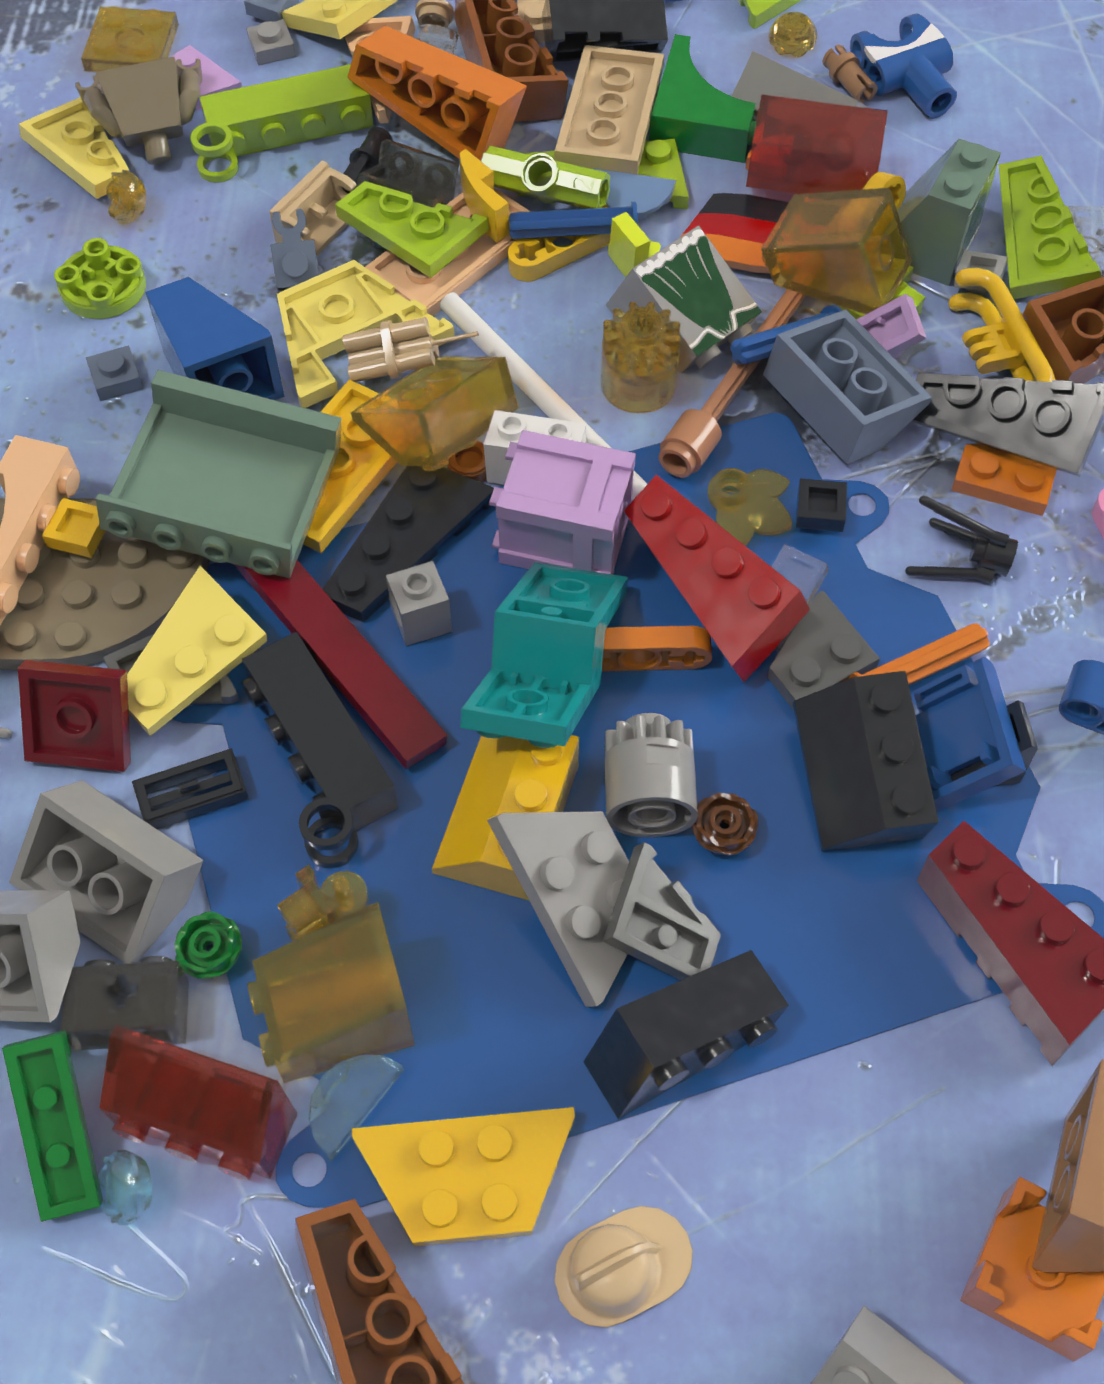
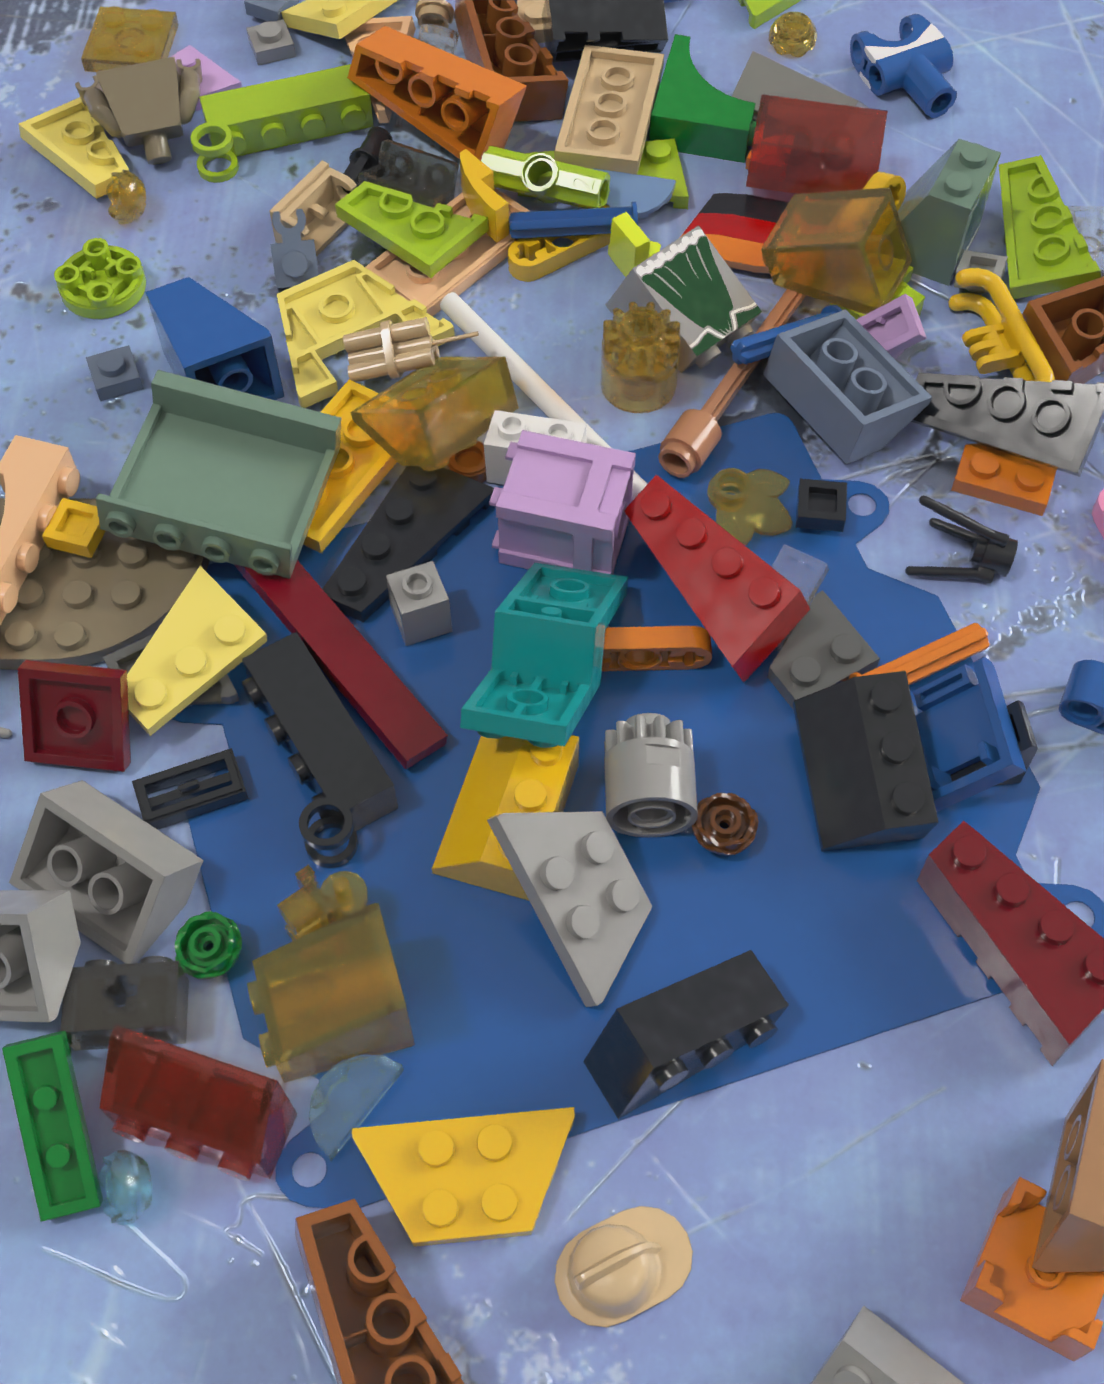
(659, 920): wing -> none
(845, 70): medium nougat pin -> none

